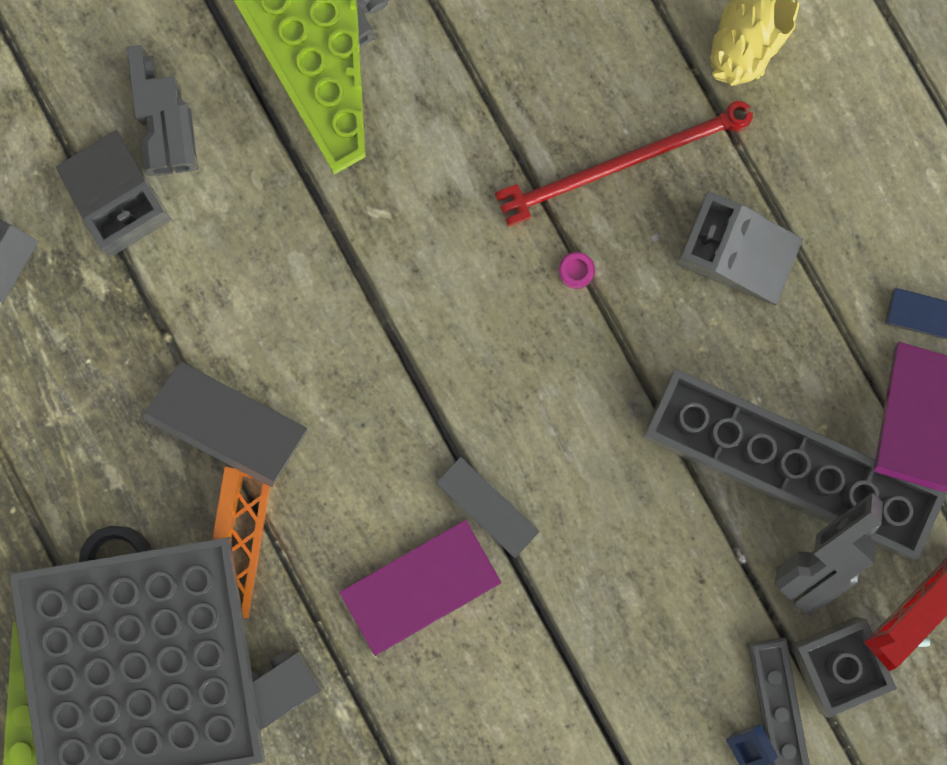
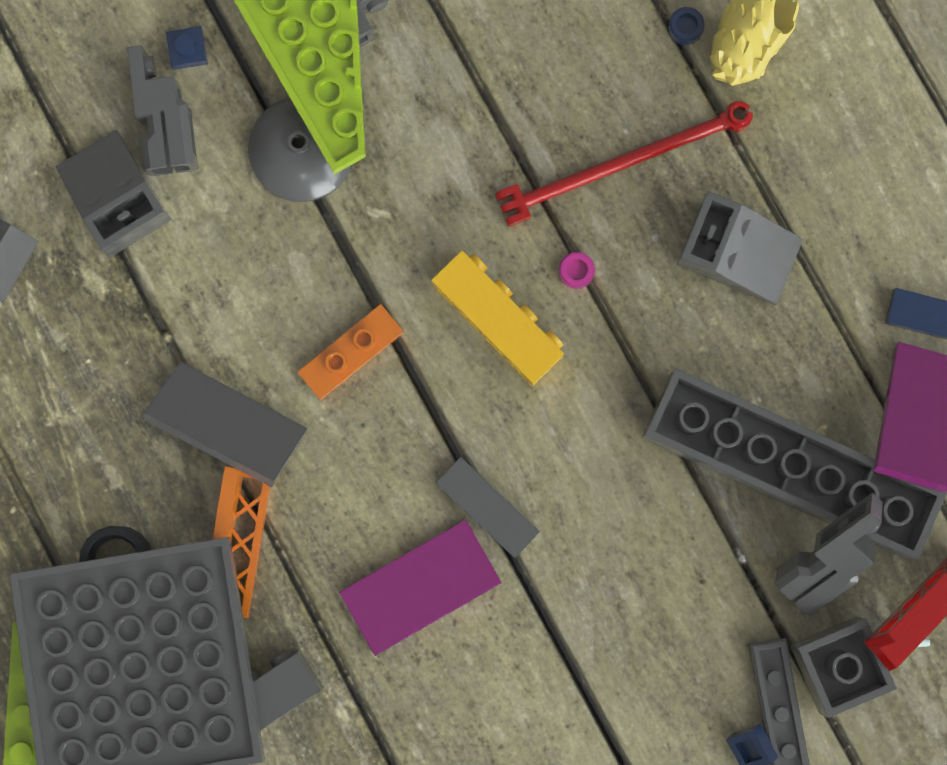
(187, 48): none -> dark blue plate
(285, 170): none -> dark grey dish
(350, 352): none -> orange plate
(497, 317): none -> yellow brick
(686, 26): none -> dark blue tile

